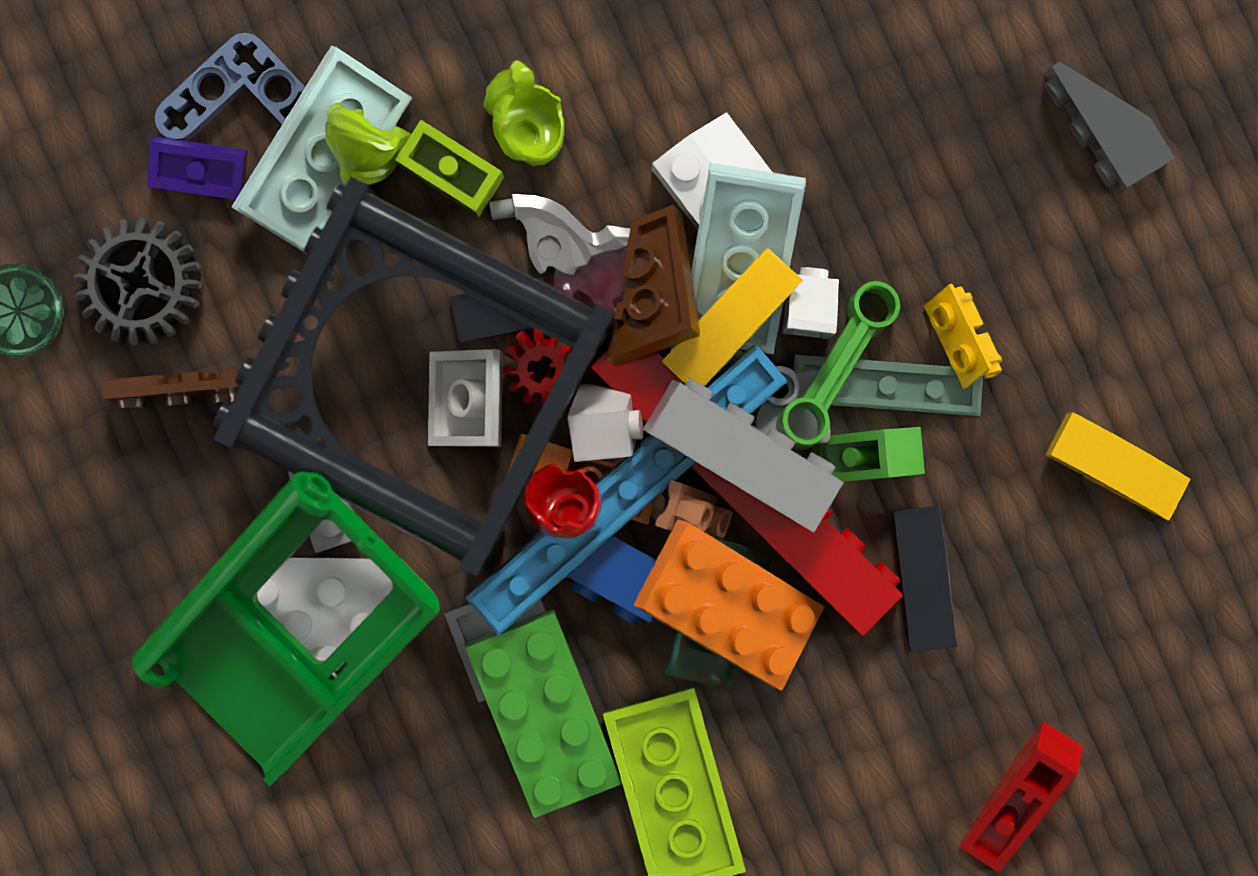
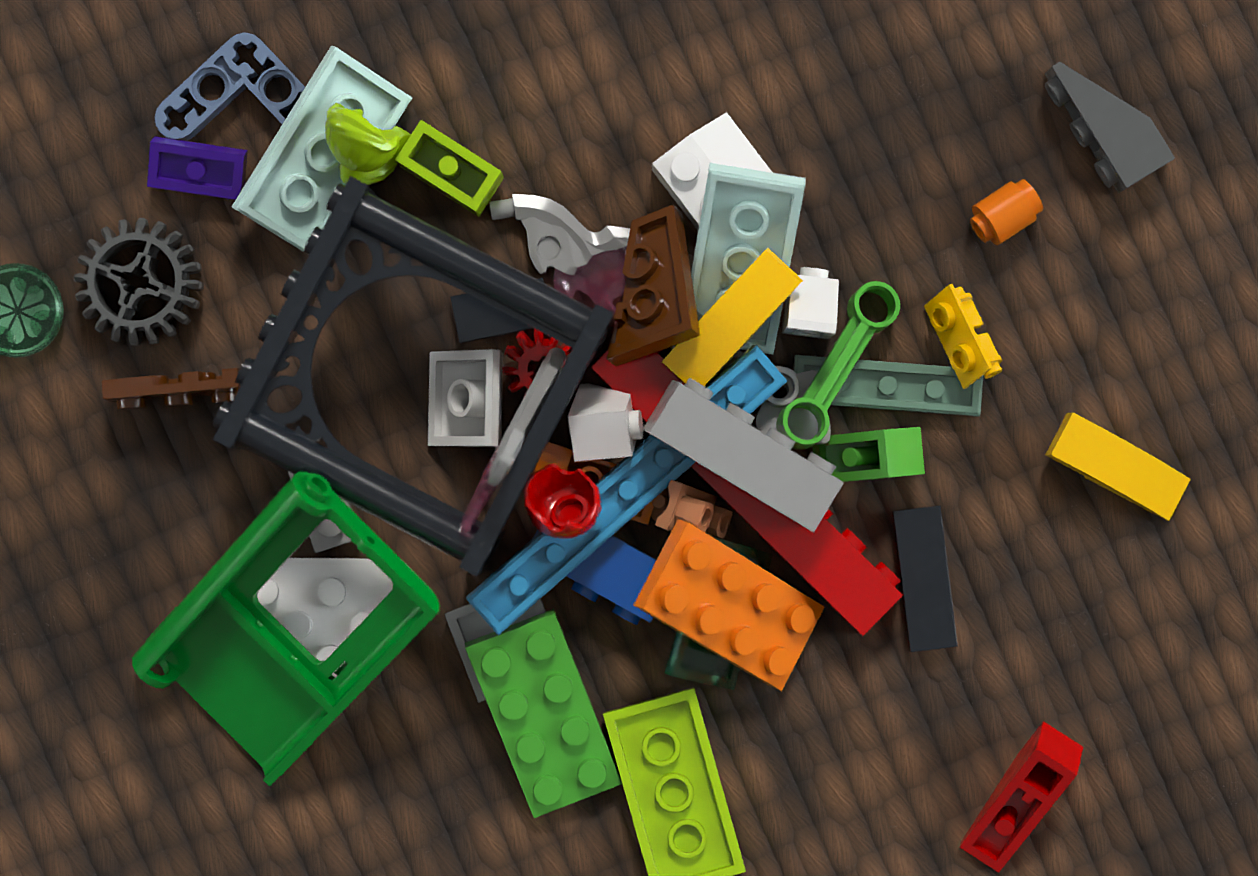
(515, 435): none -> light grey piece
(524, 116): lime hair -> none
(1005, 212): none -> orange brick

